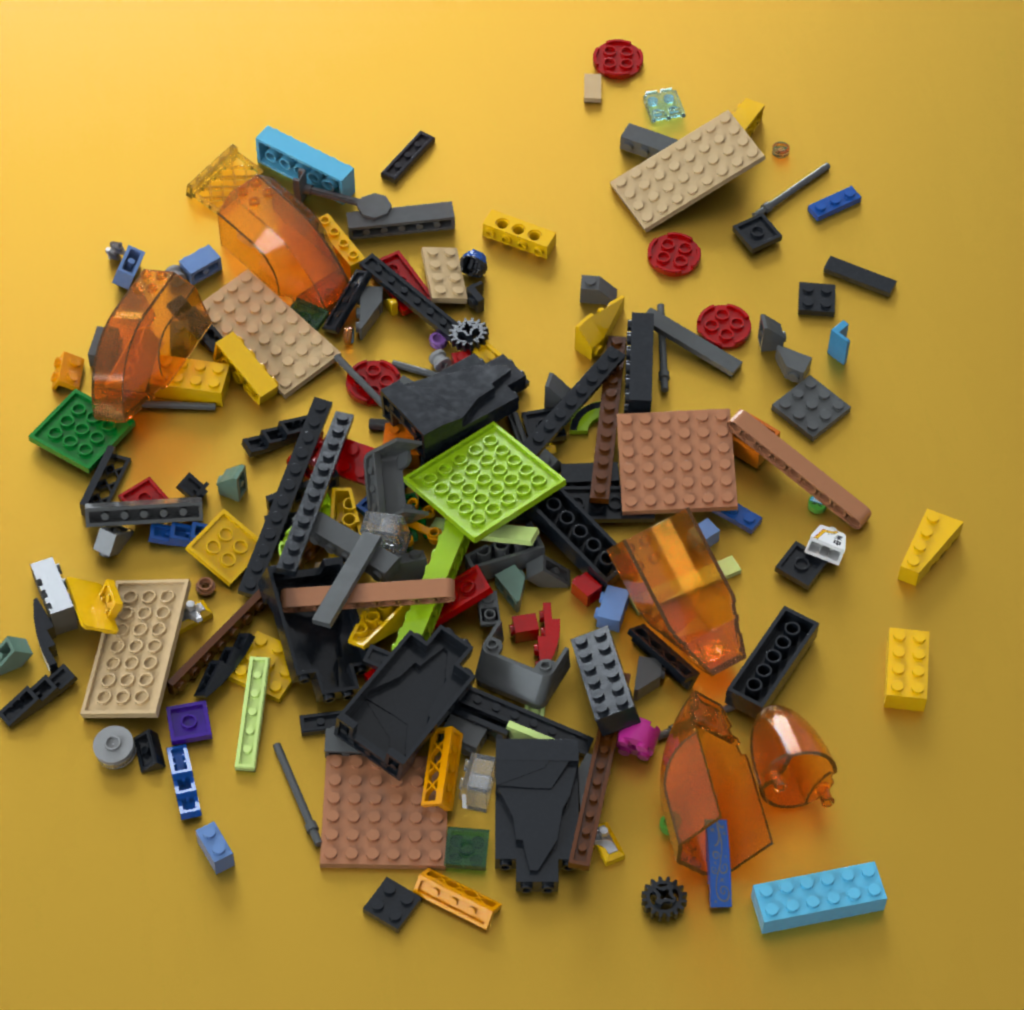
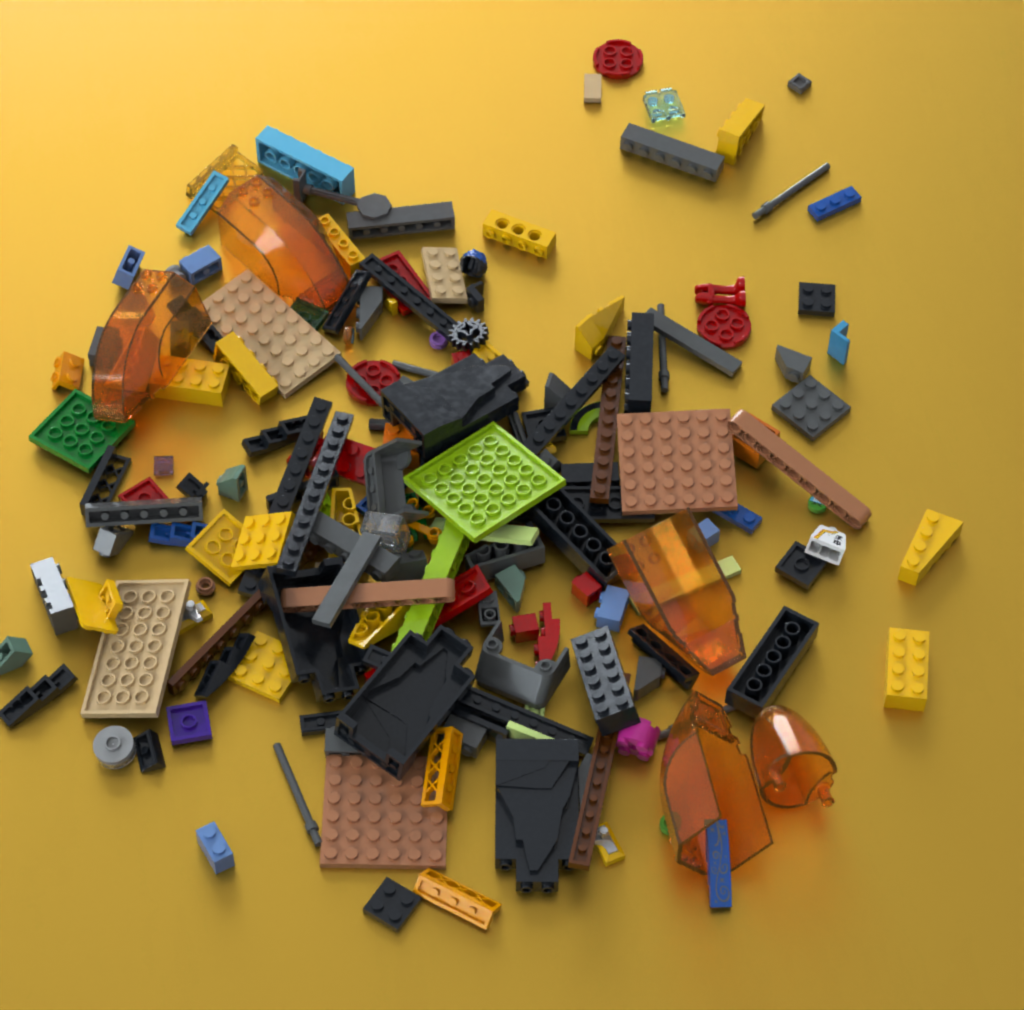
(45, 633): black slope -> none
(115, 250): flat silver wheel -> none
(163, 465): none -> tile
(179, 405): dark grey bar -> none
(183, 781): blue slope -> none
(202, 202): none -> medium azure plate
(252, 714): yellowish green tile -> none
(262, 540): none -> yellow plate
(407, 157): black tile -> none
(439, 360): light grey wheel -> none
(466, 848): clear green plate -> none
(477, 782): clear brick -> none
(547, 573): dark grey slope -> none
(596, 290): dark grey slope -> none
(665, 902): black gear -> none
(674, 254): red tile -> none
(687, 170): tan plate -> none
(707, 293): none -> red piece
(757, 233): black plate -> none
(770, 334): dark grey slope -> none
(780, 149): clear orange tile -> none
(799, 83): none -> dark grey tile
(818, 897): medium azure brick -> none
(859, 276): black tile -> none

